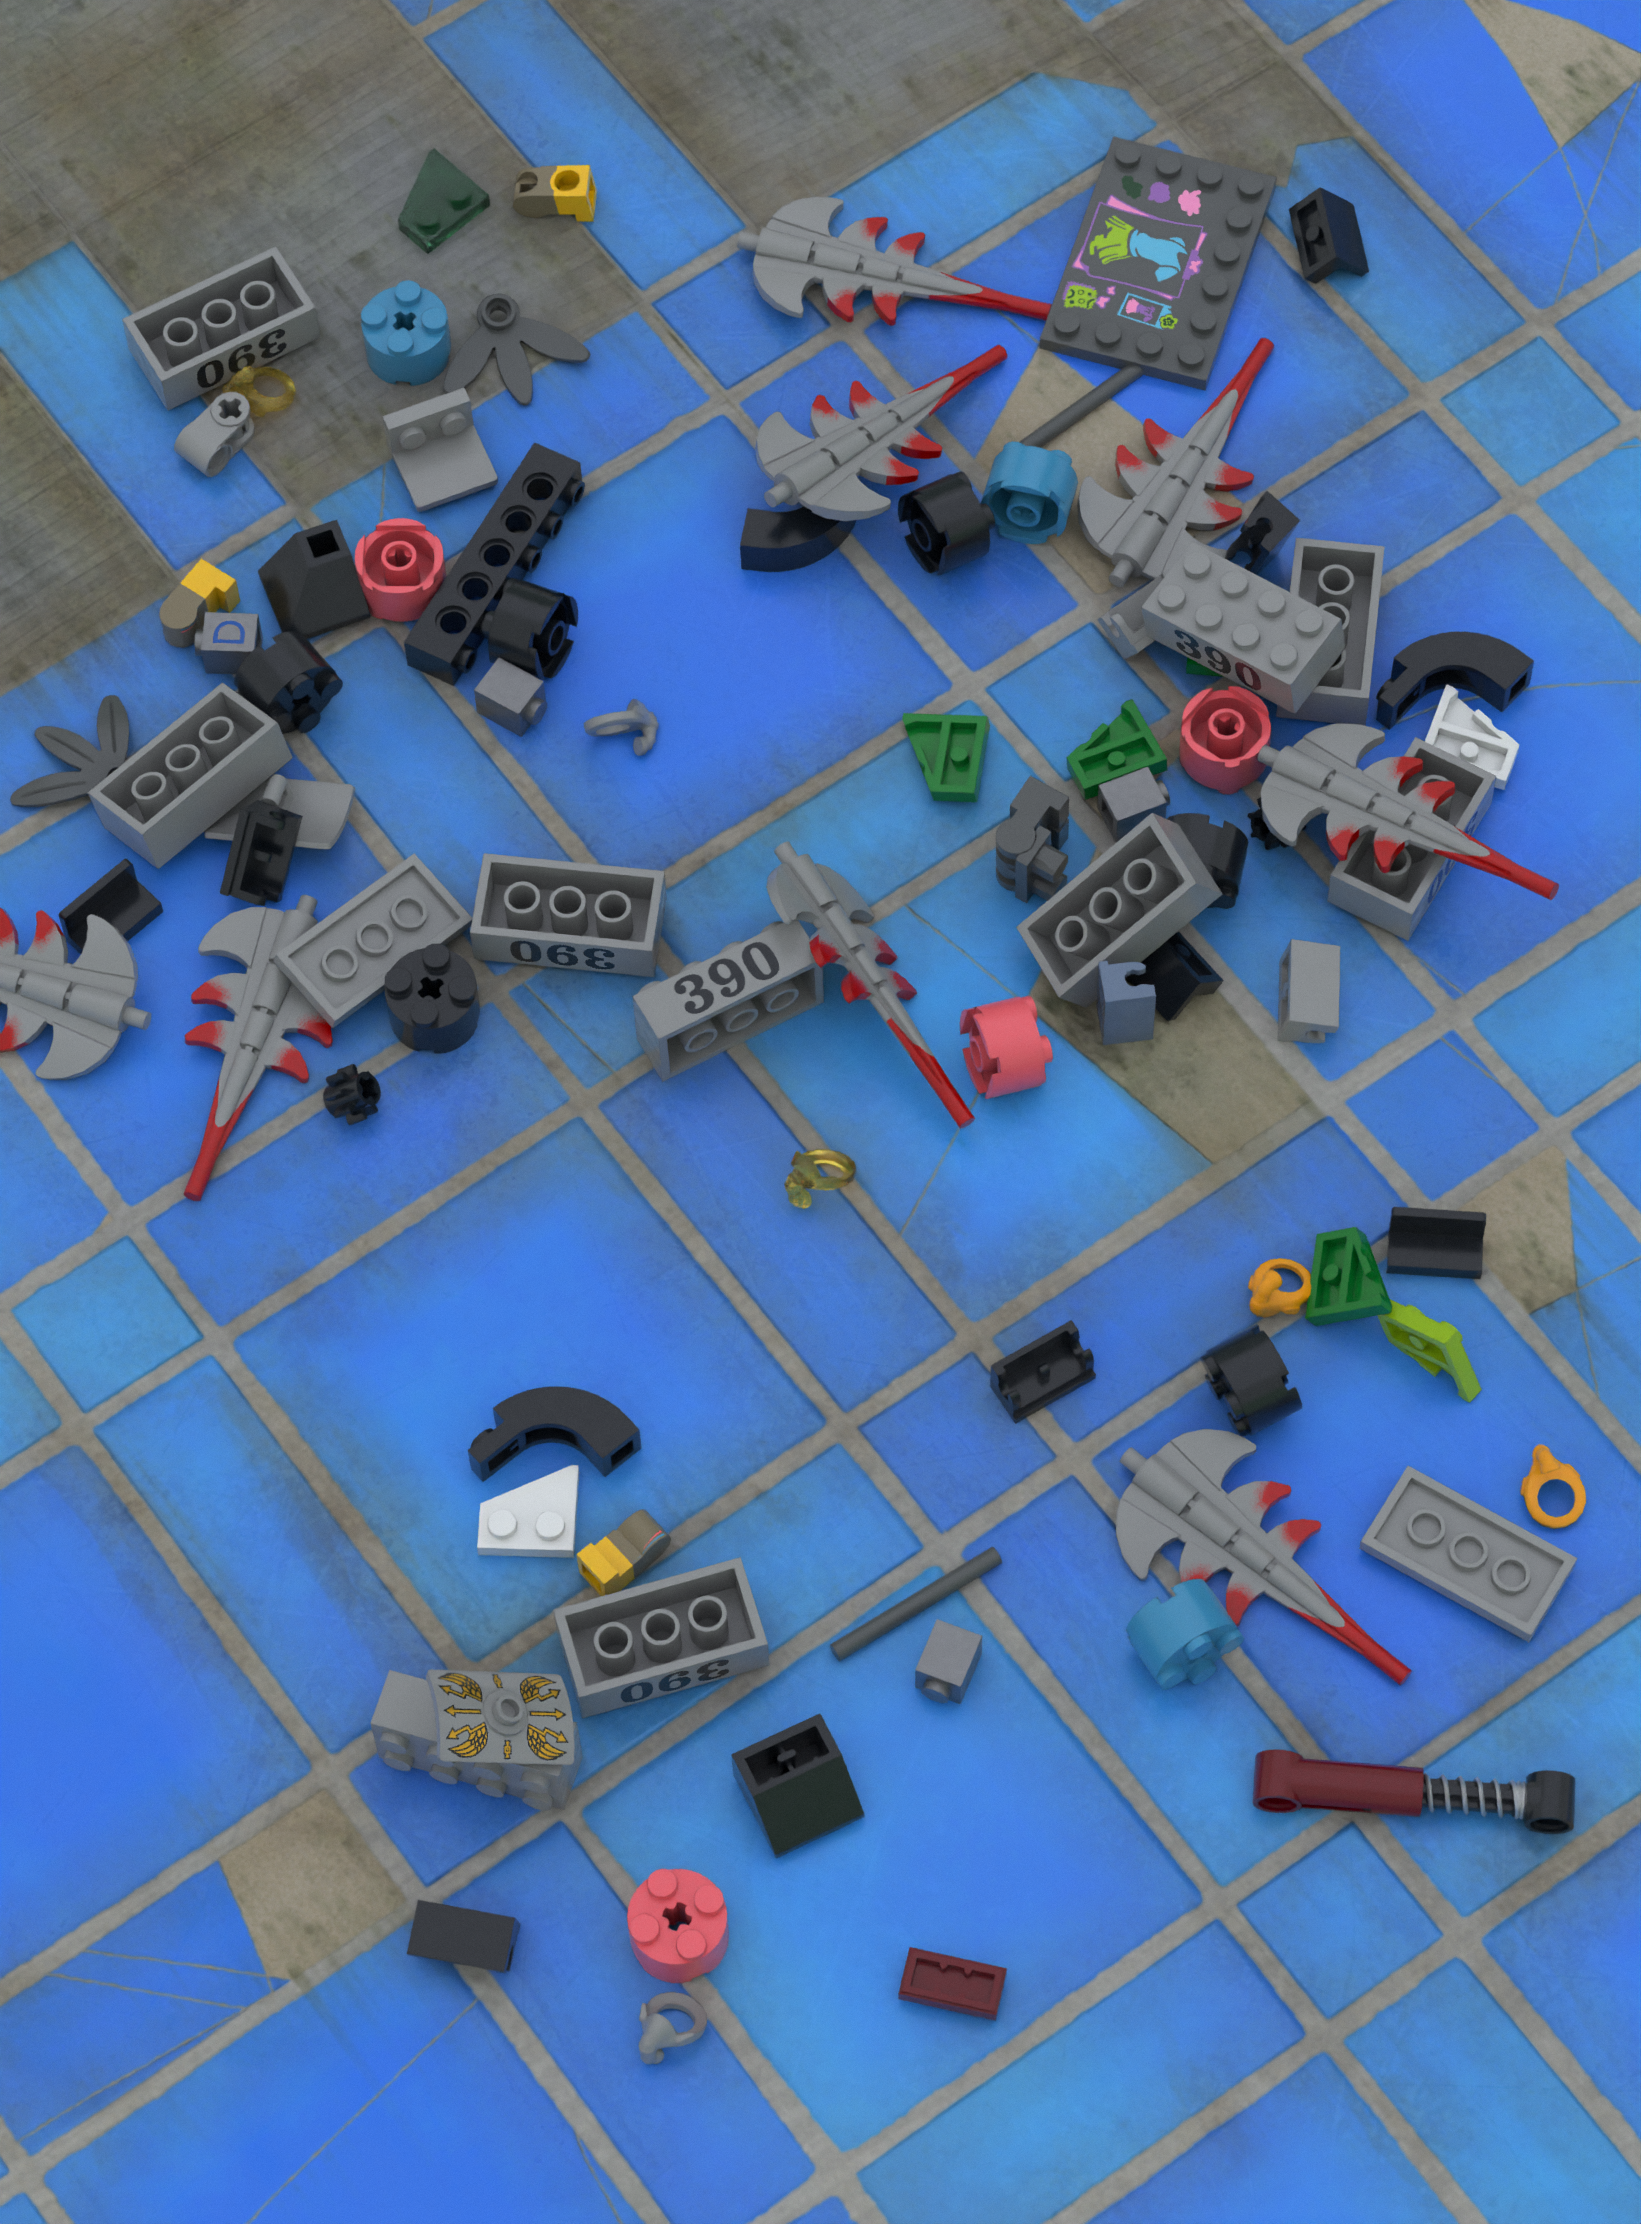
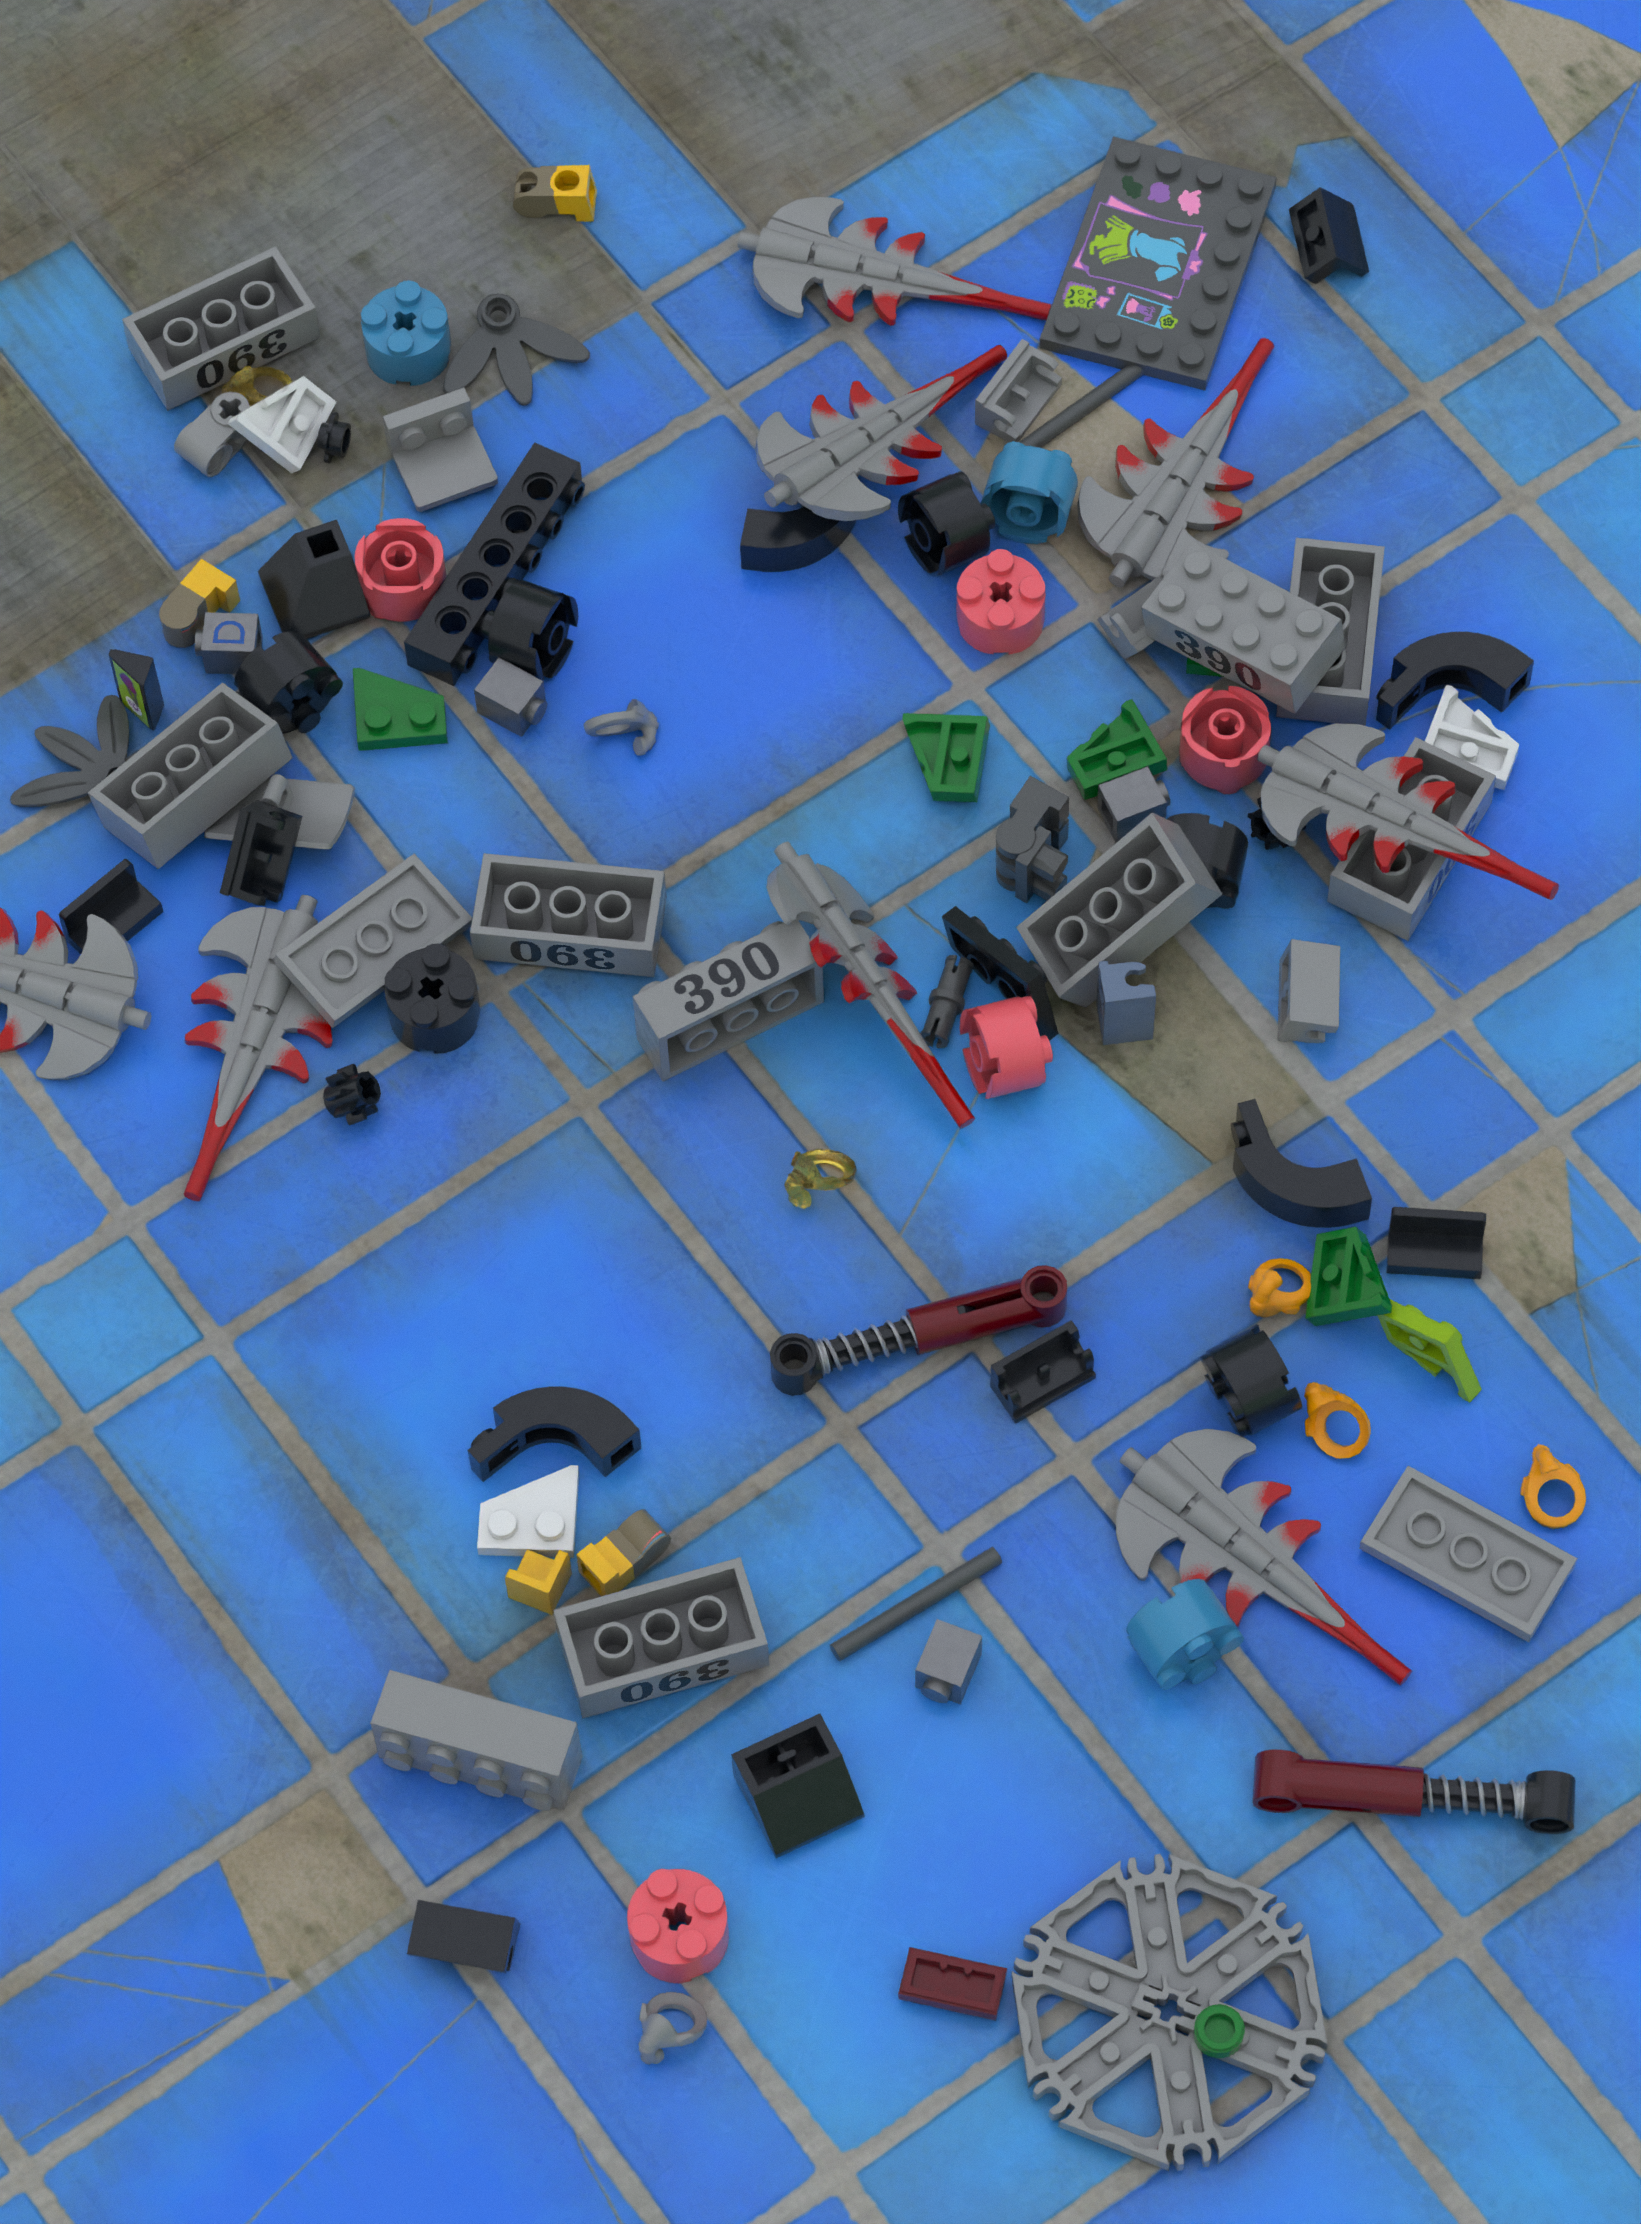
(138, 685): none -> black slope
(286, 422): none -> white wing
(334, 438): none -> black plate
(396, 713): none -> green wing
(440, 203): clear green wing -> none
(502, 1717): light grey shield -> none
(539, 1580): none -> yellow panel
(925, 1328): none -> piece
(947, 1001): none -> dark grey pin
(999, 961): none -> black wing
(1000, 603): none -> coral brick
(1017, 393): none -> light grey hinge
(1159, 1977): none -> light grey plate
(1177, 976): black panel -> none
(1219, 2031): none -> green tile
(1264, 533): black hinge -> none
(1290, 1191): none -> black arch
(1320, 1404): none -> light orange piece

